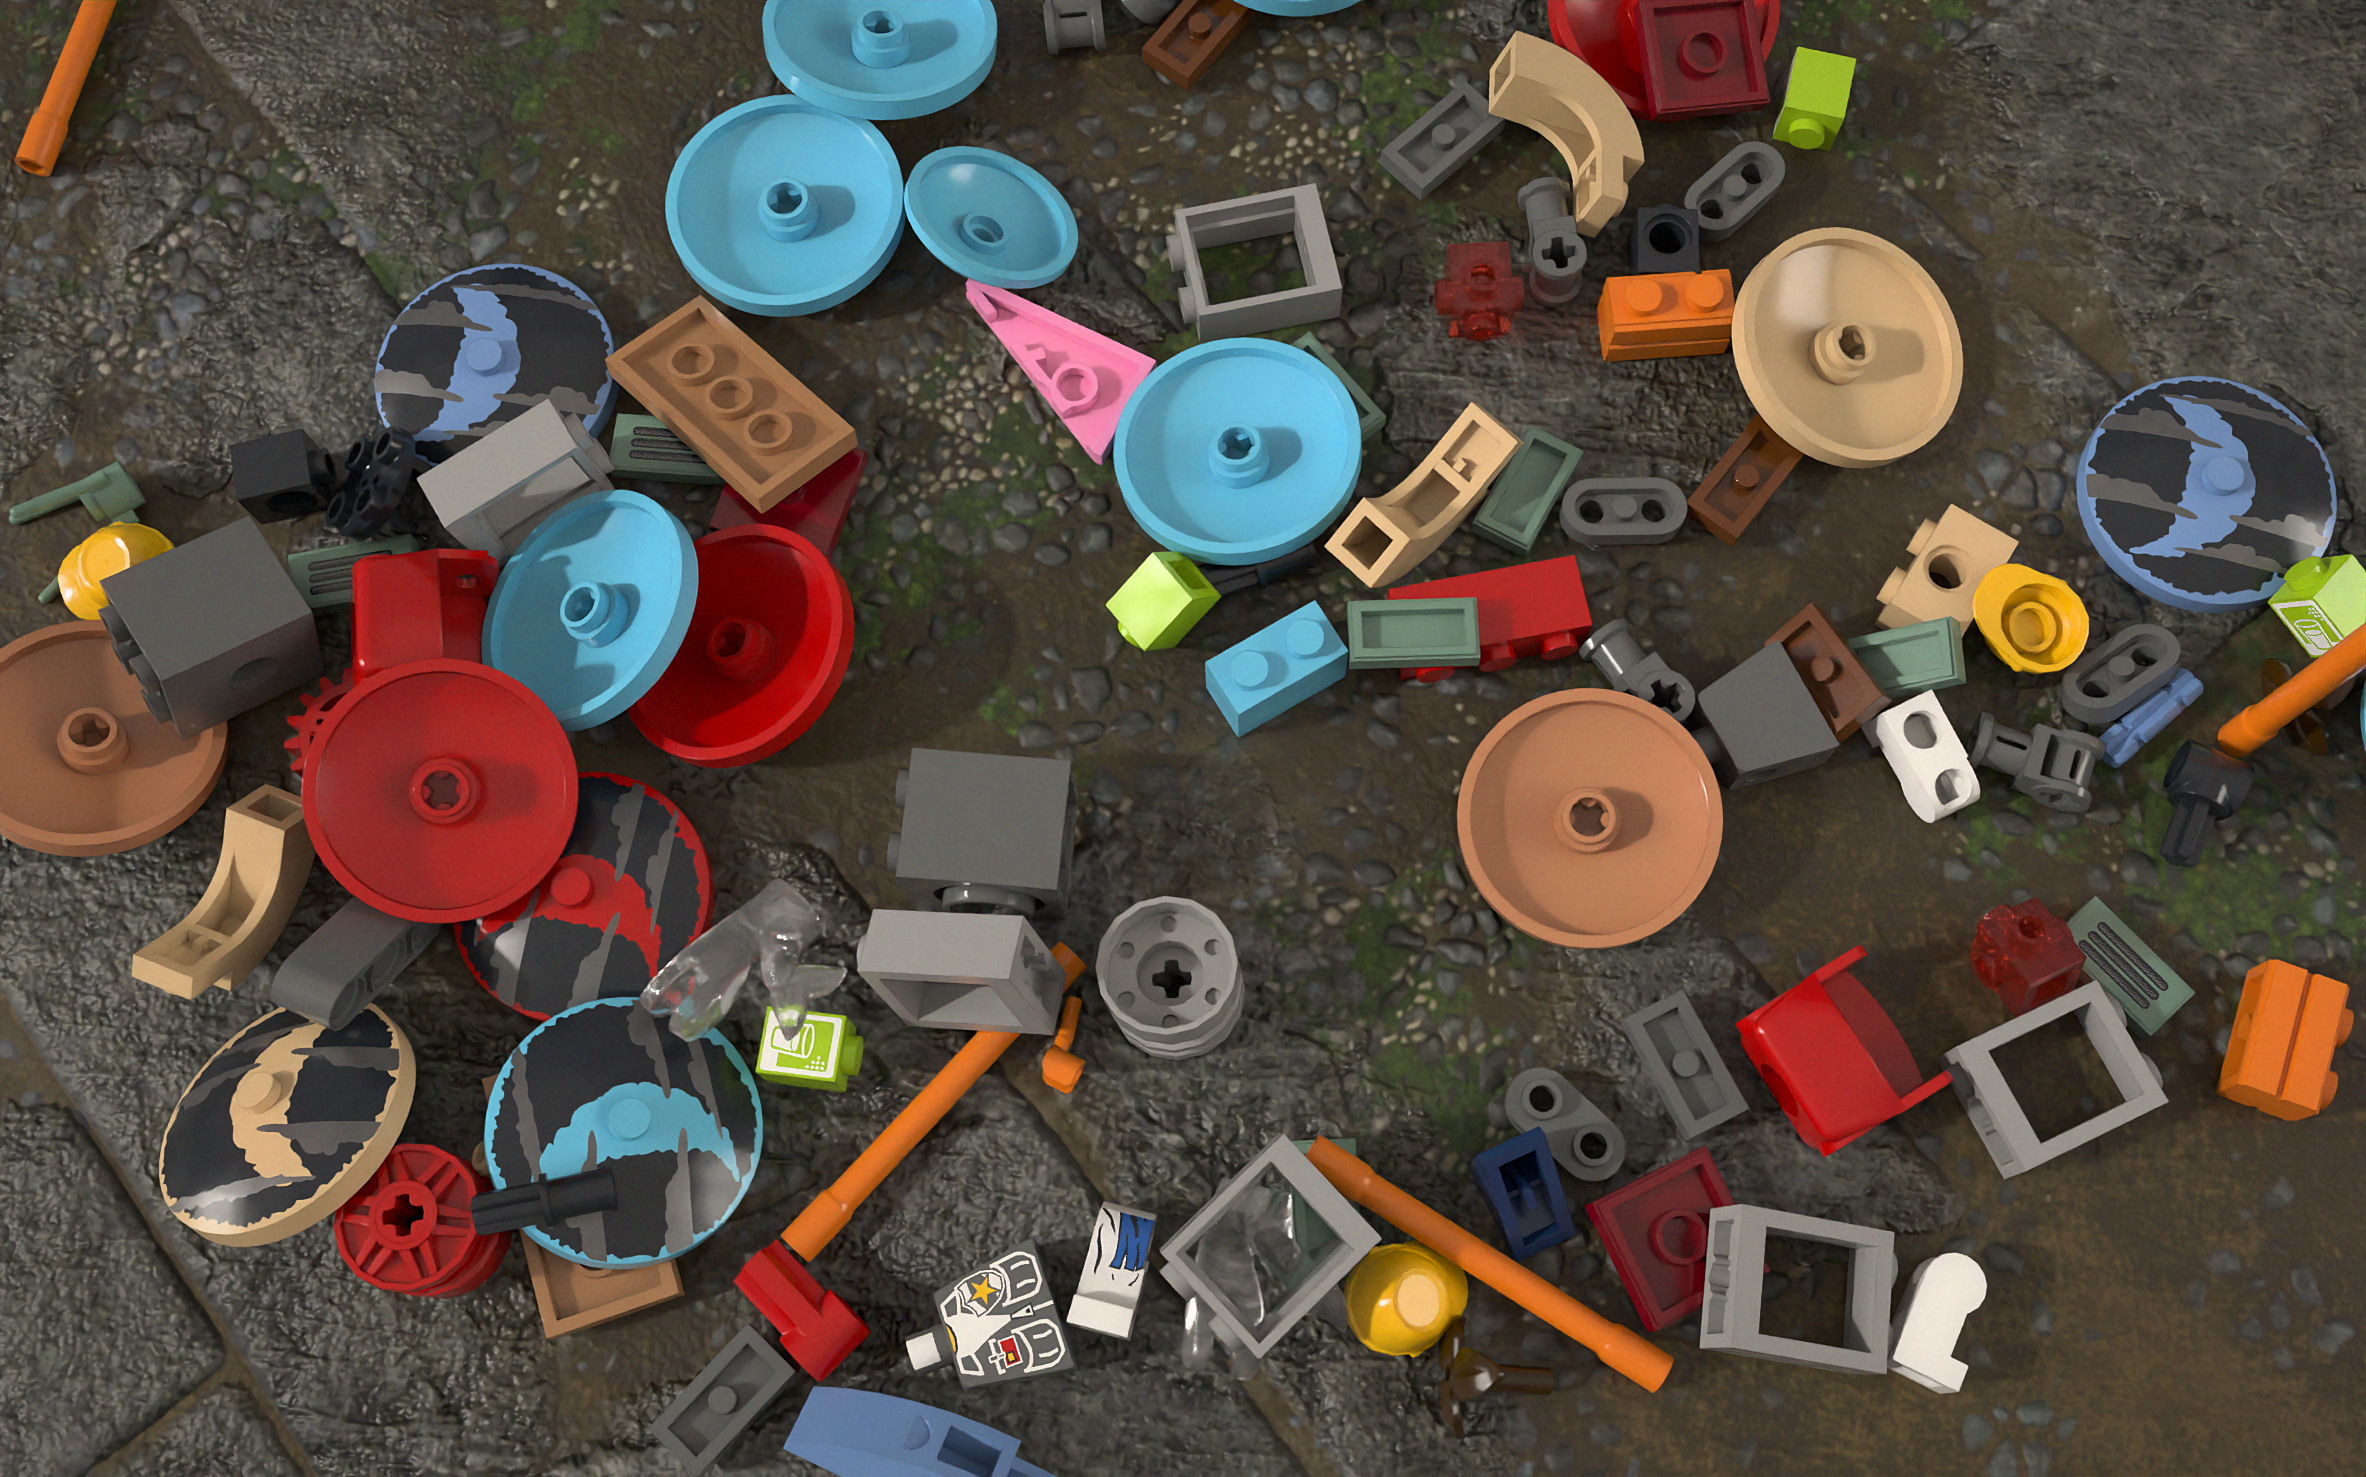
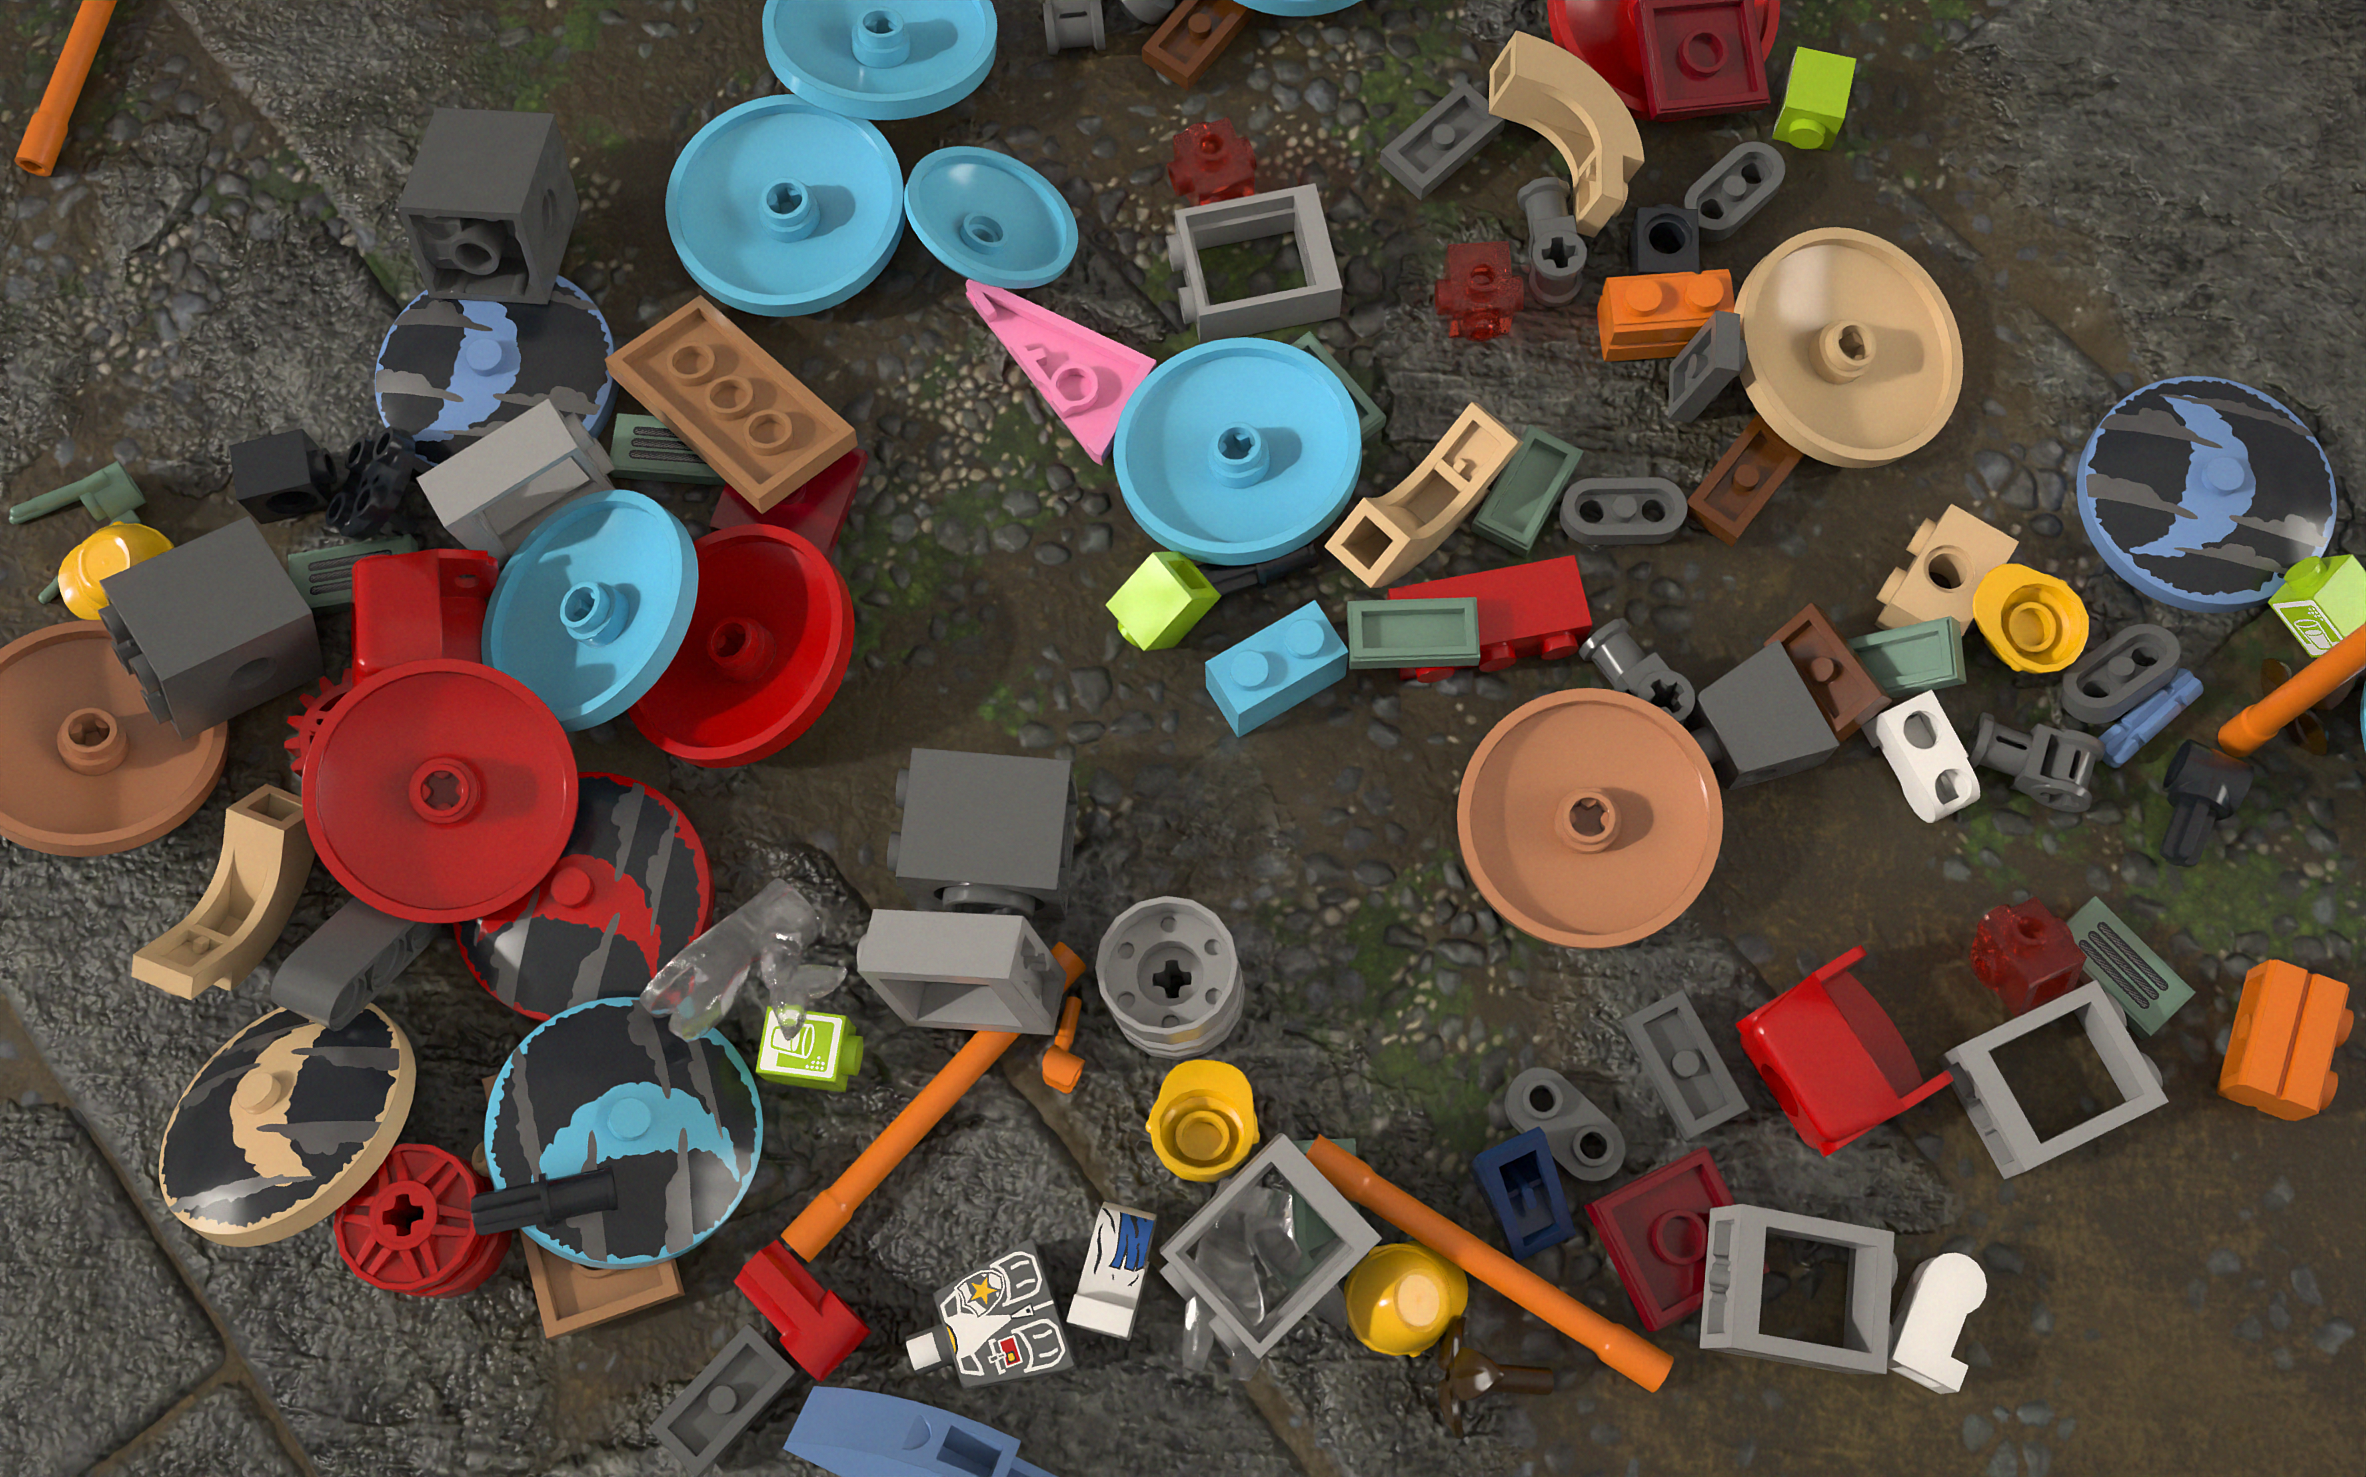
(490, 205): none -> dark grey brick
(1203, 1120): none -> yellow hat
(1212, 163): none -> clear red brick
(1705, 366): none -> dark grey plate

